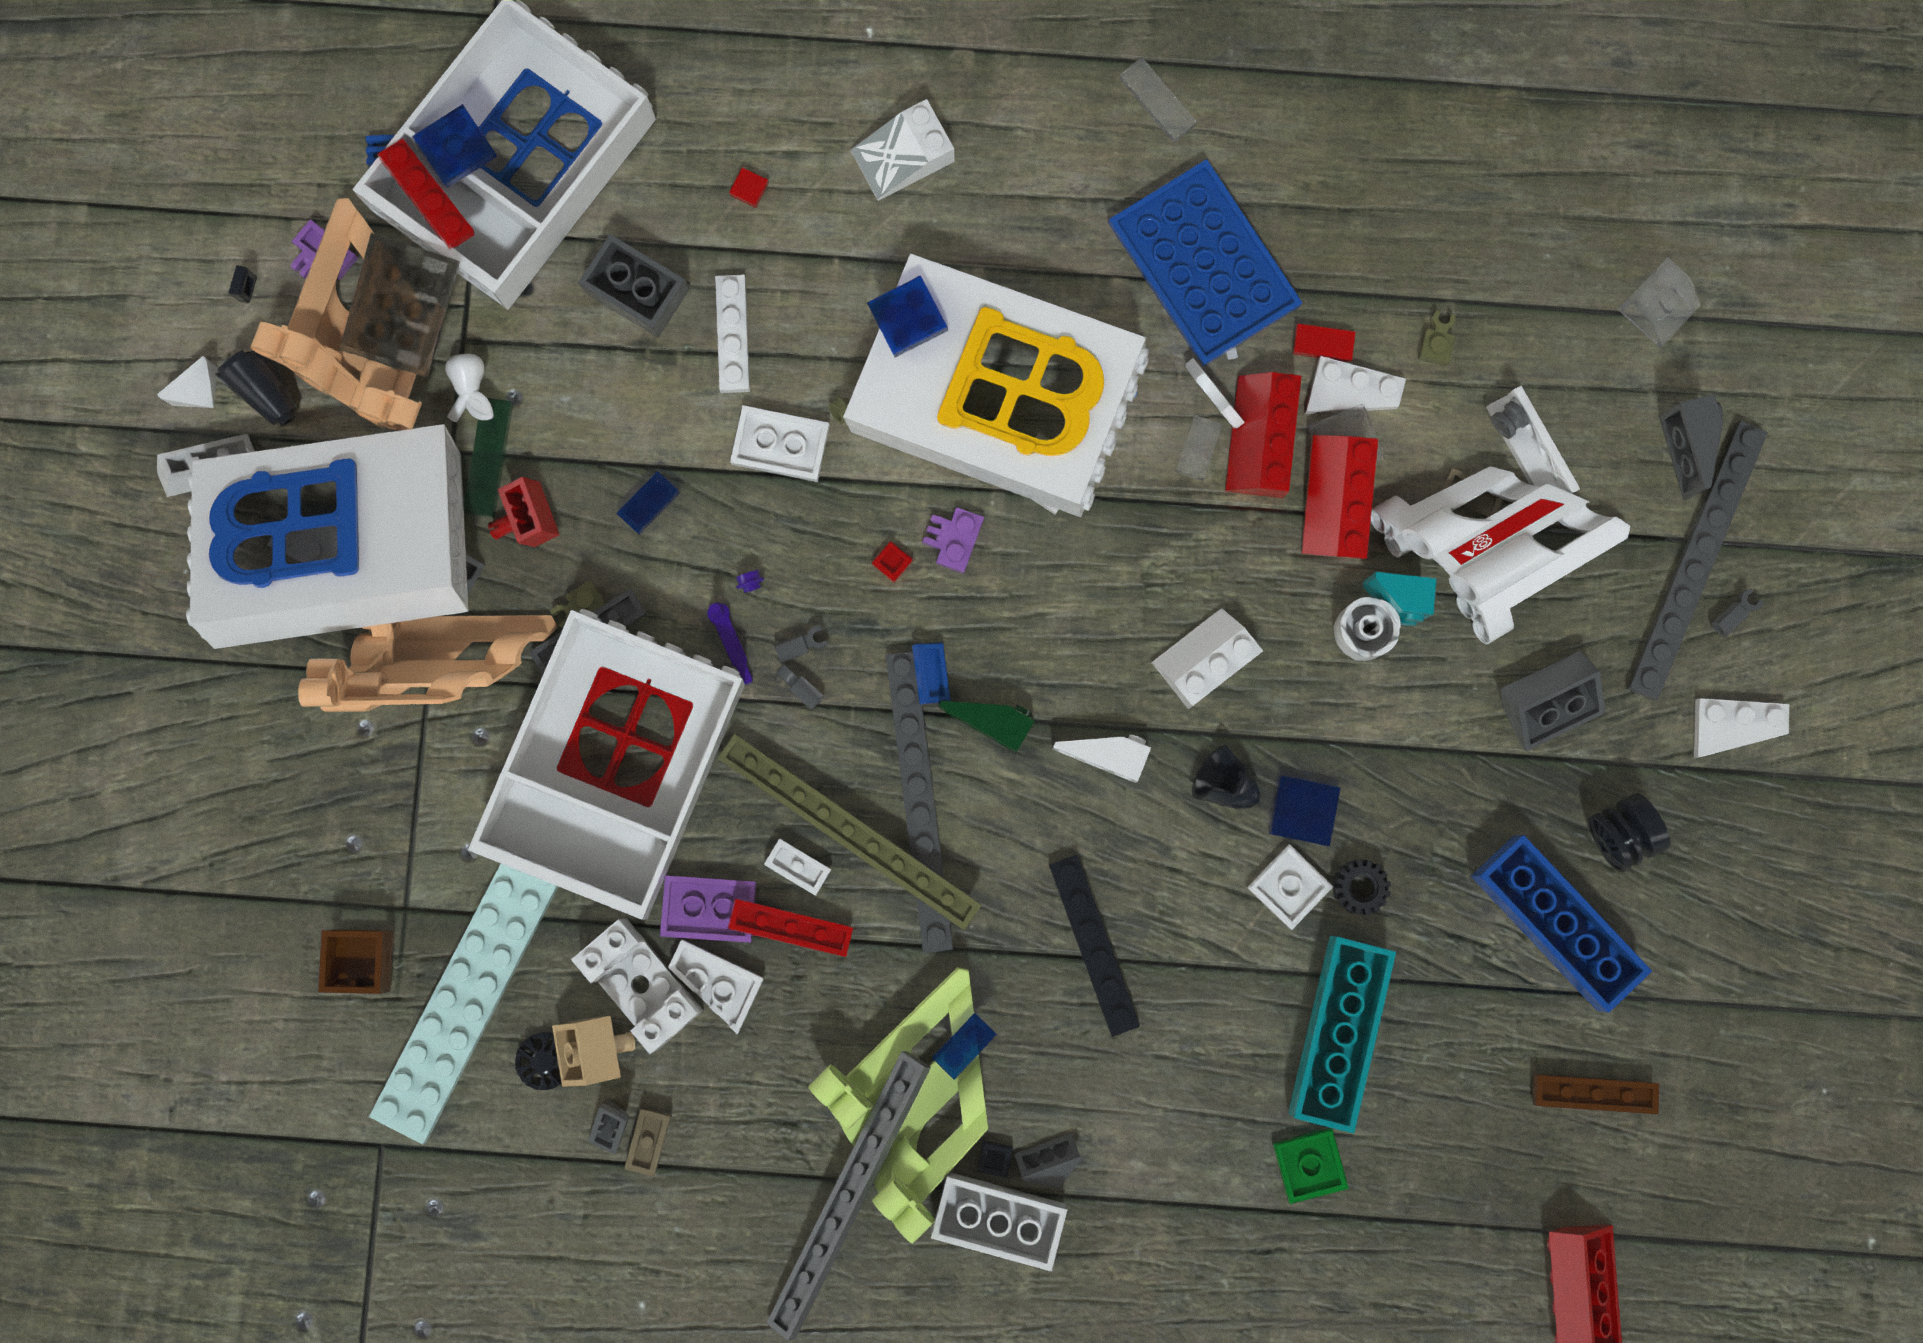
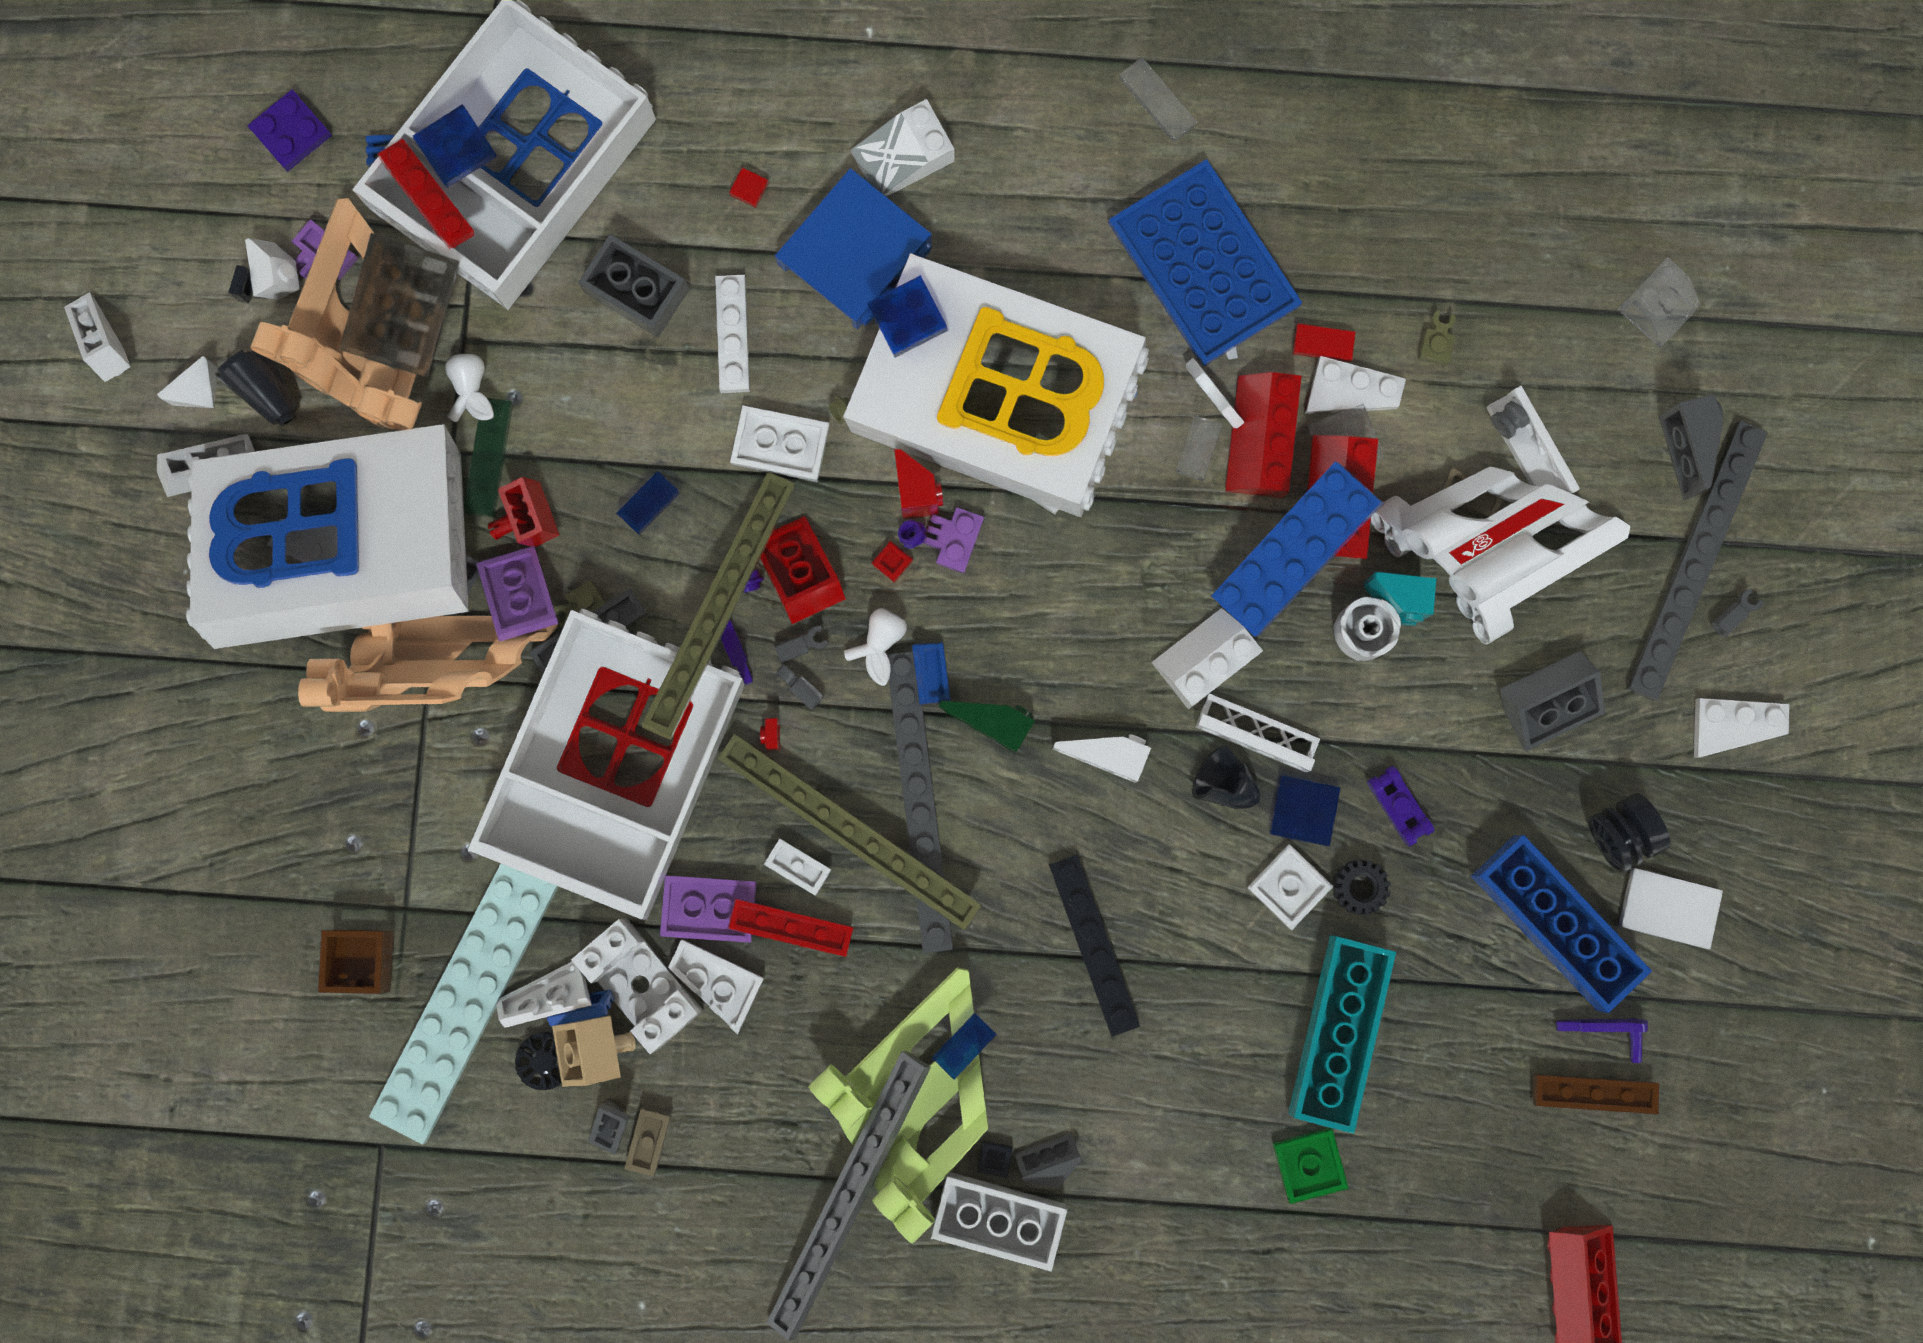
(96, 338): none -> white slope
(271, 270): none -> white slope
(289, 130): none -> dark purple plate
(517, 593): none -> medium lavender plate
(547, 996): none -> white wing
(600, 1003): none -> blue tile
(718, 606): none -> olive plate
(771, 734): none -> red plate
(800, 571): none -> red slope
(854, 246): none -> blue panel
(883, 632): none -> white piece
(907, 529): none -> dark purple plate
(917, 488): none -> red slope
(1257, 743): none -> white fence
(1297, 549): none -> blue brick
(1400, 806): none -> dark purple plate
(1632, 1025): none -> dark purple piece
(1670, 908): none -> white tile

